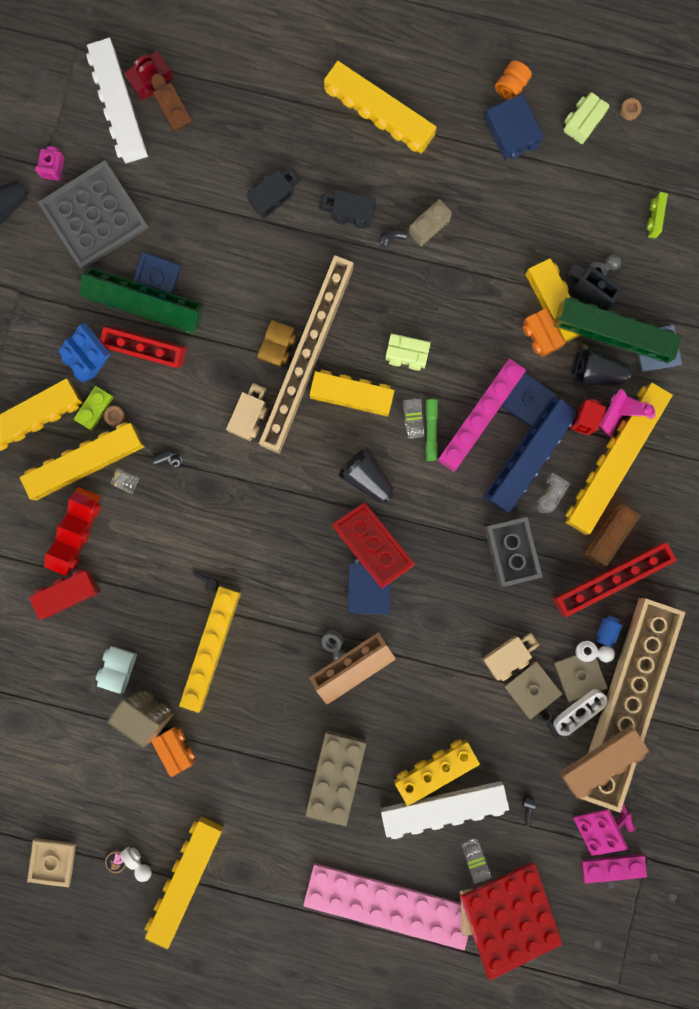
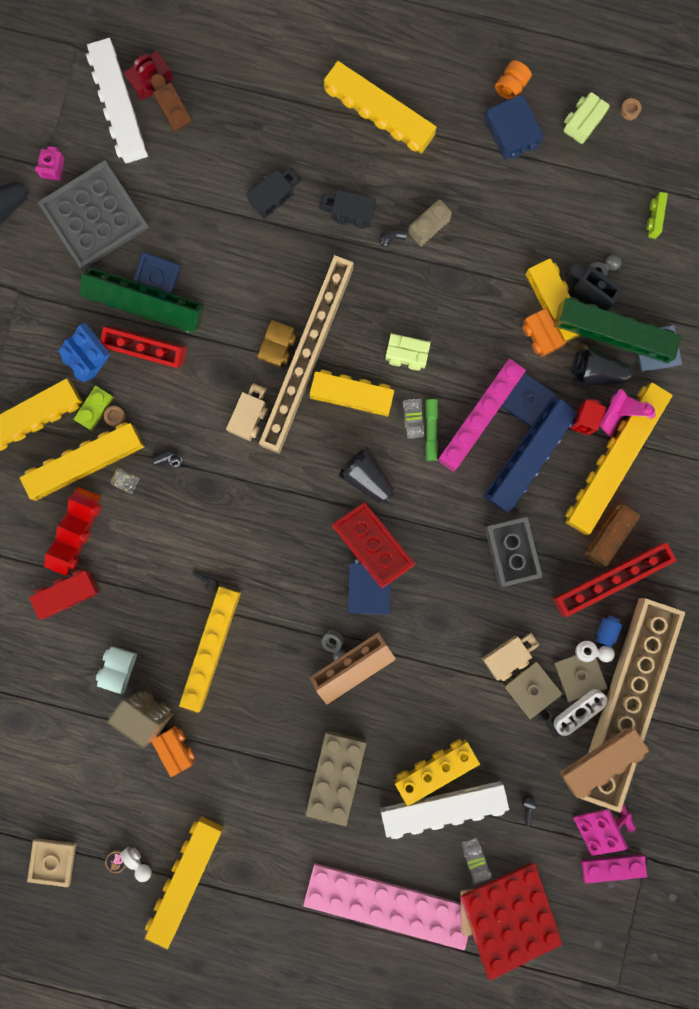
(553, 494): clear leg -> none

